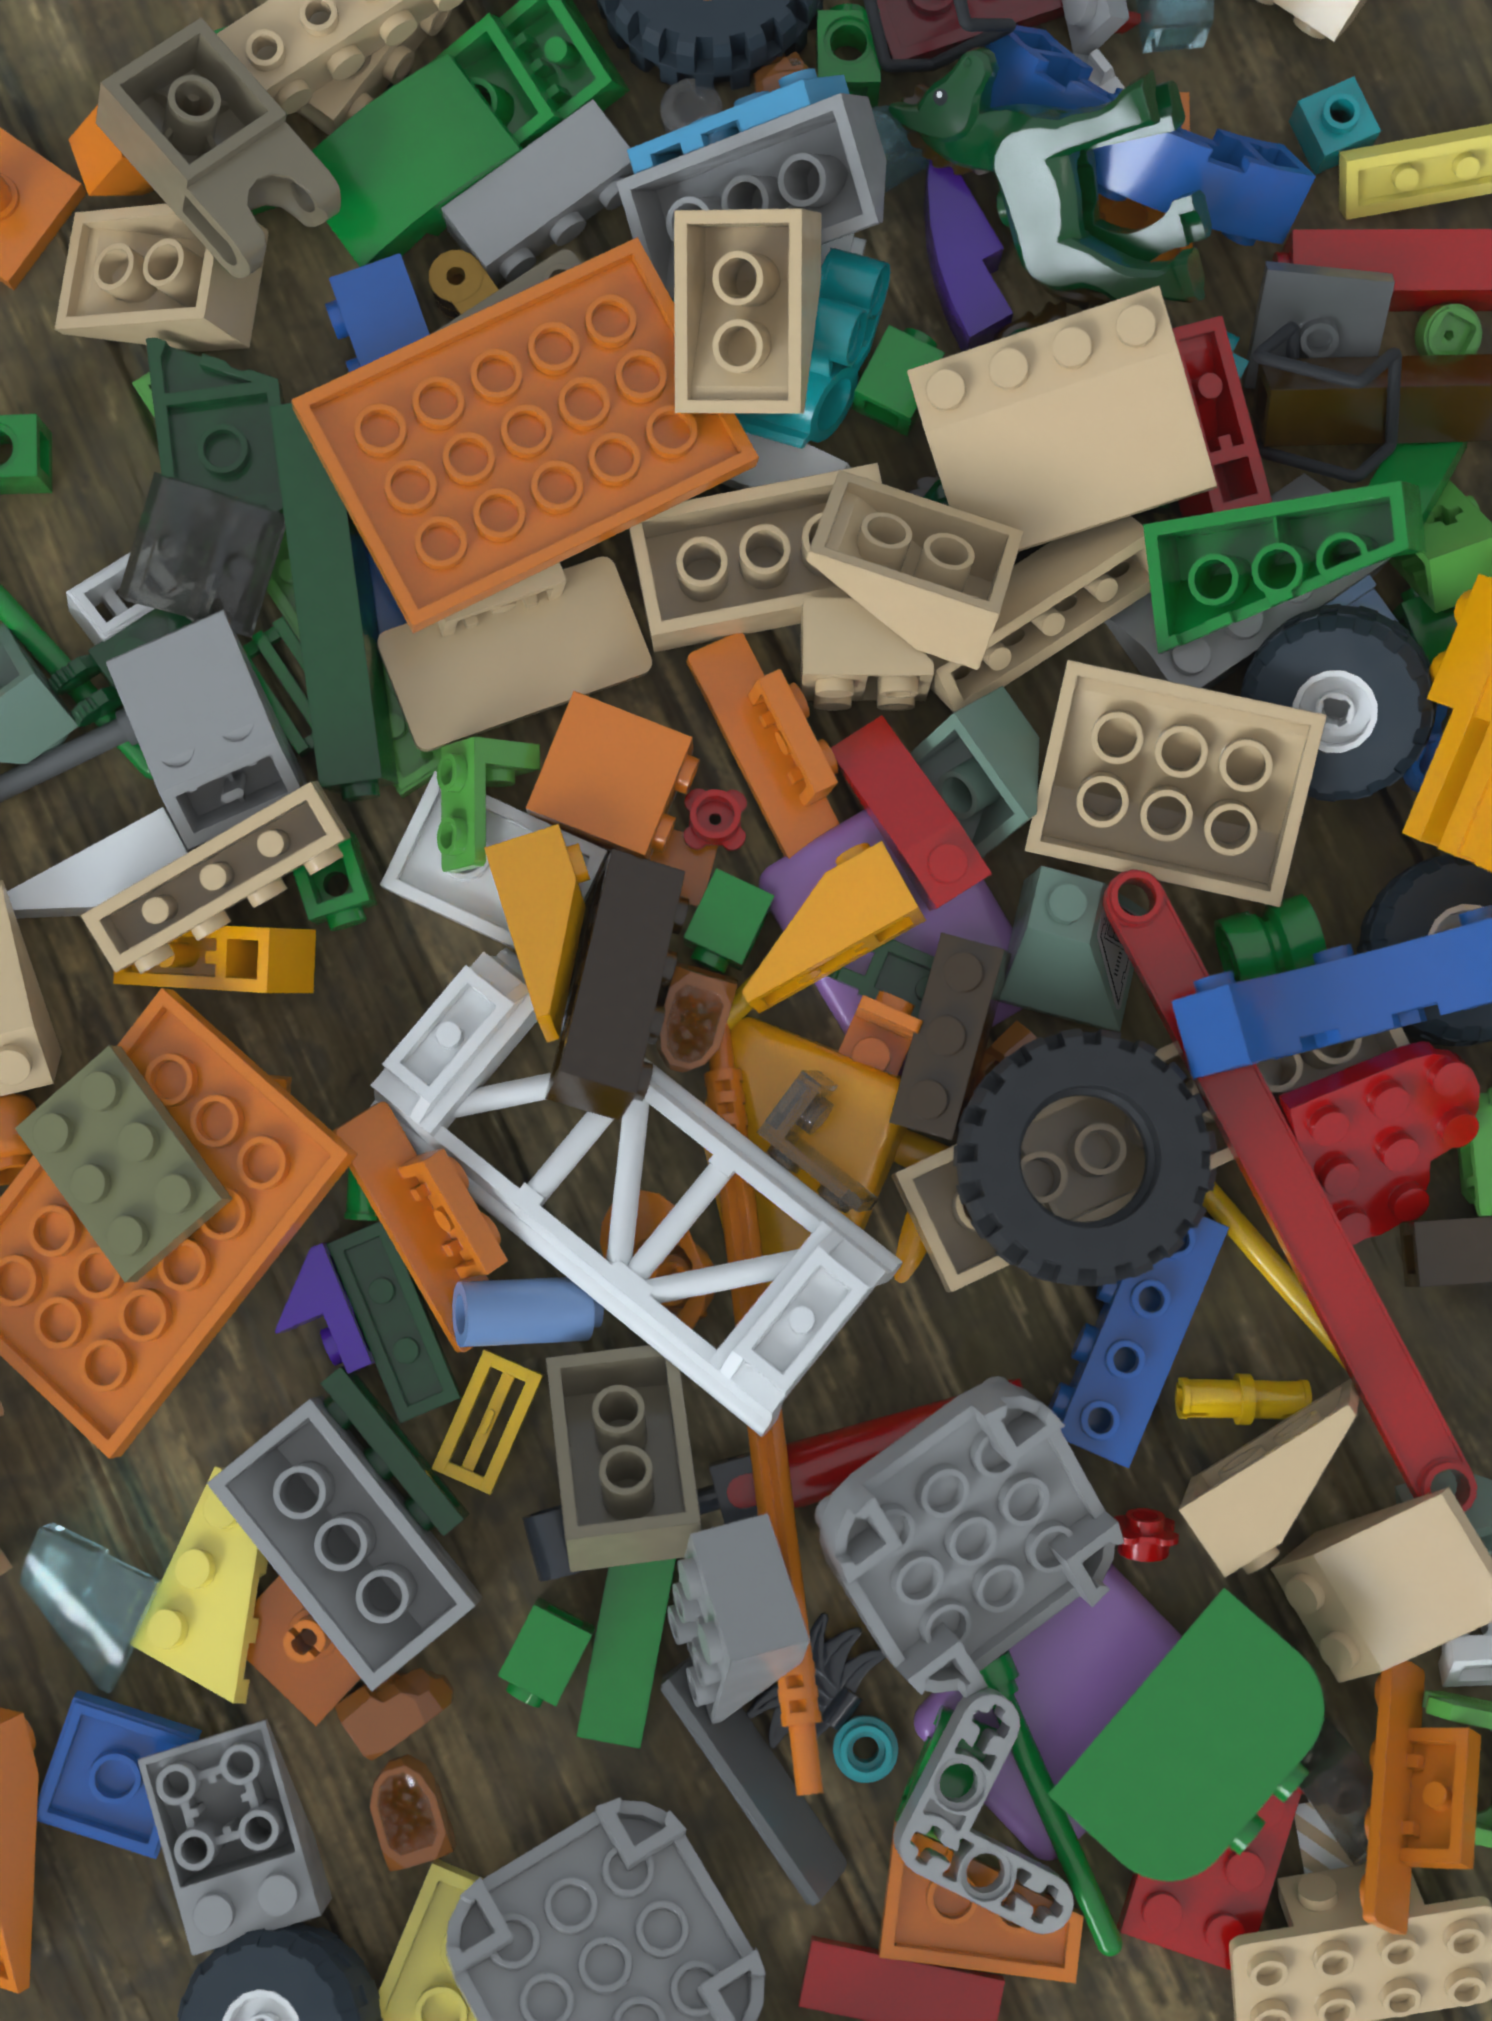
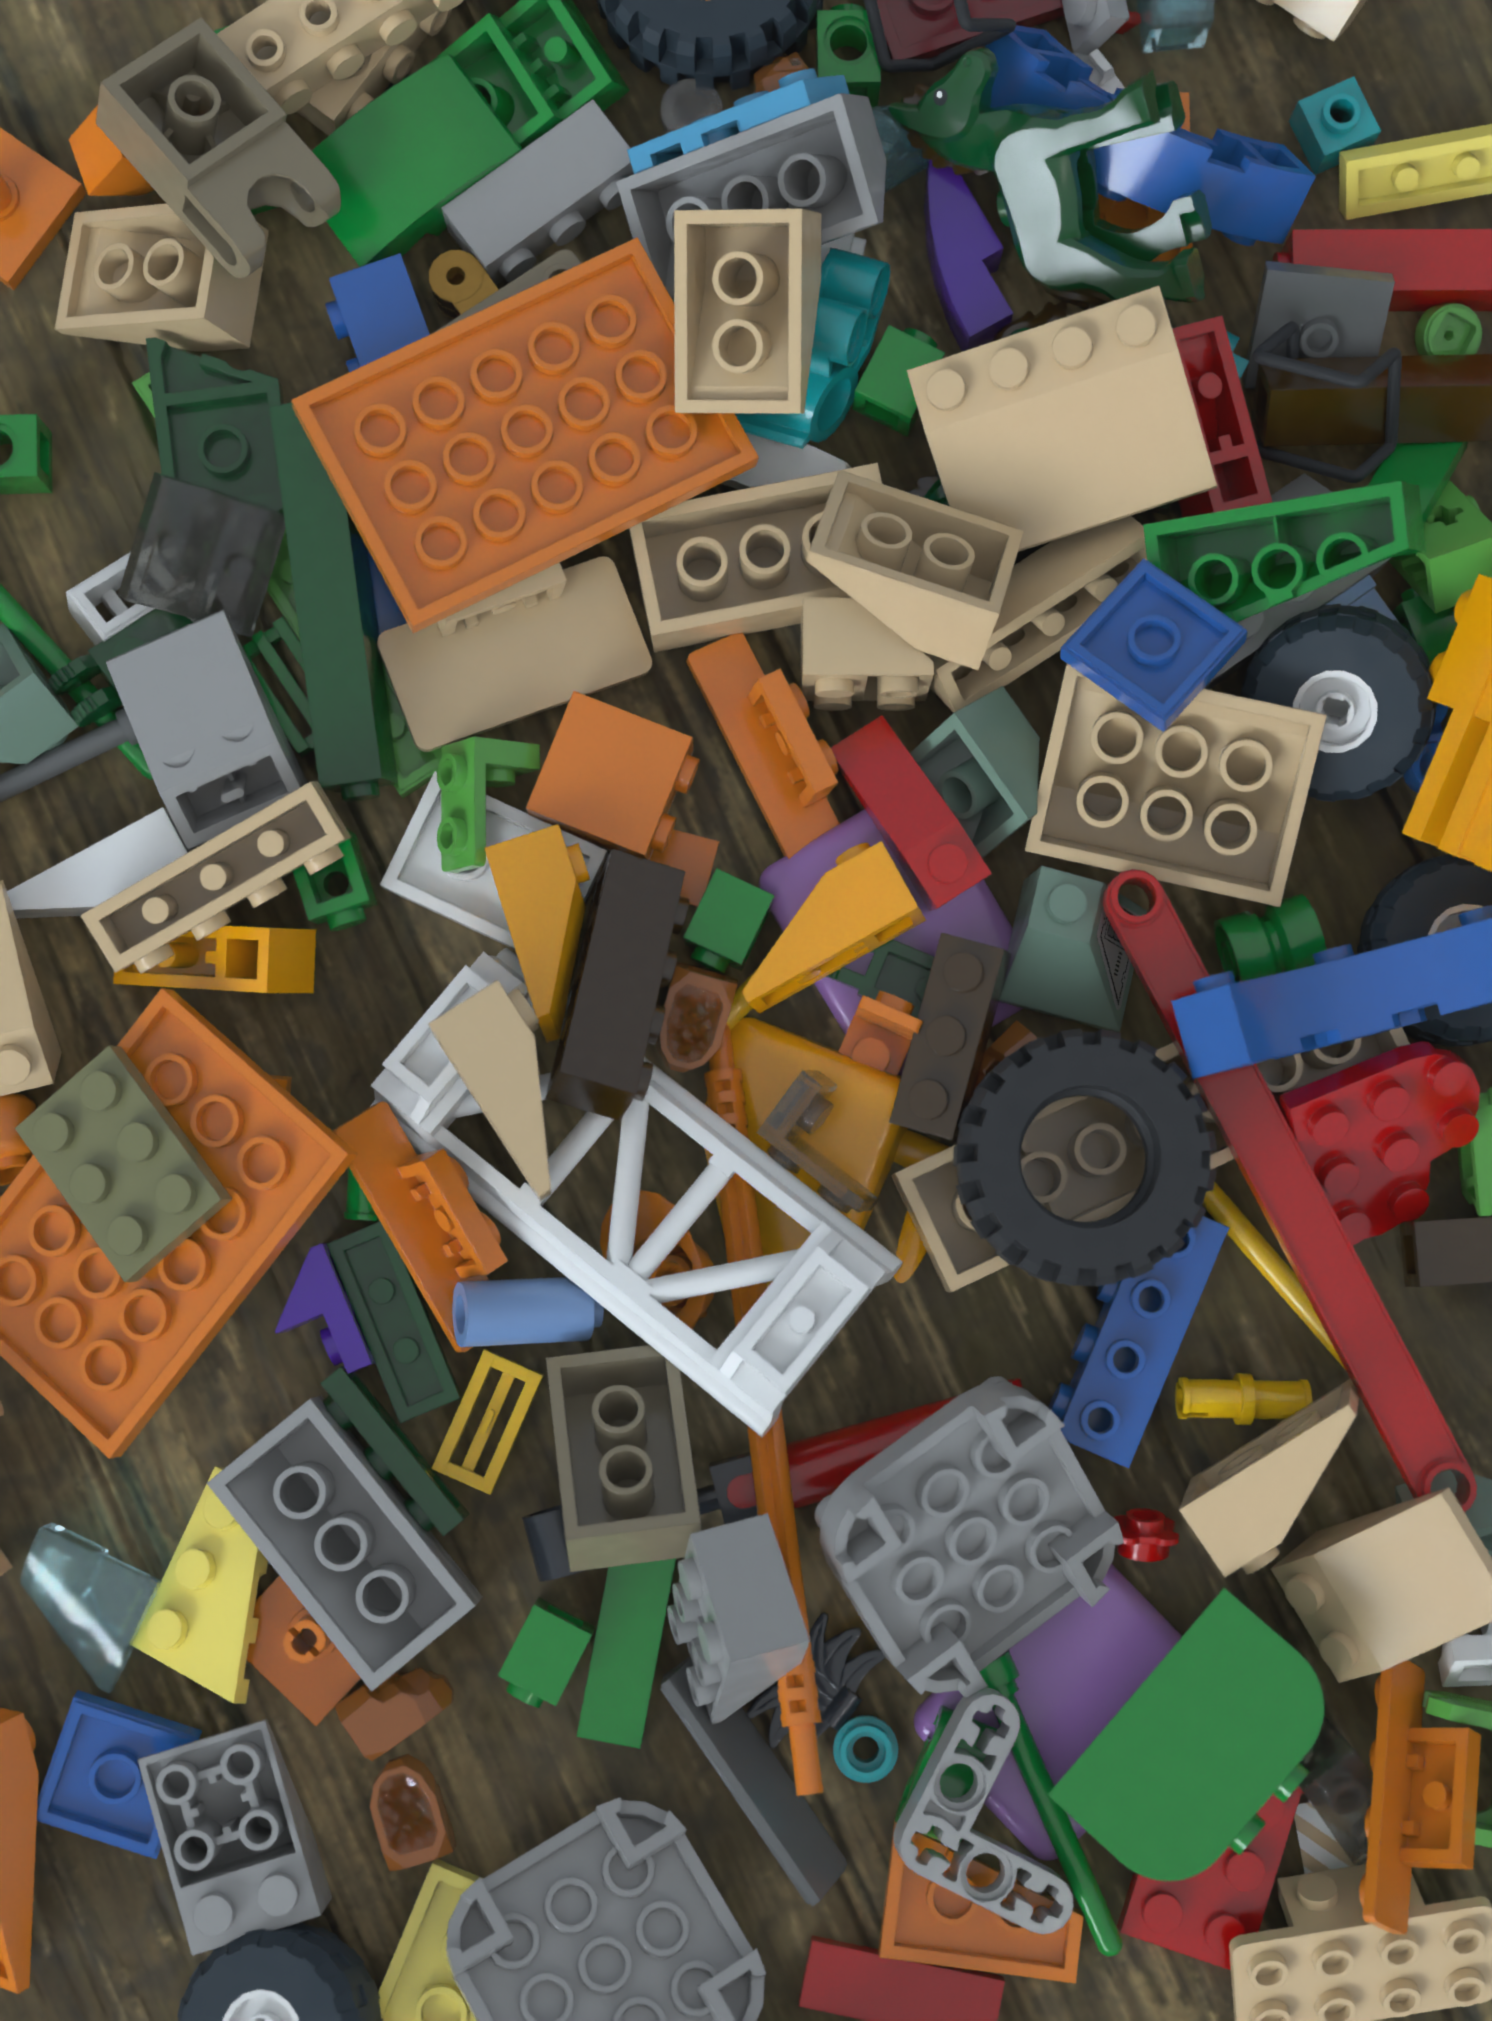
(497, 1060): none -> tan slope
(715, 802): red plate -> none
(1153, 644): none -> blue plate

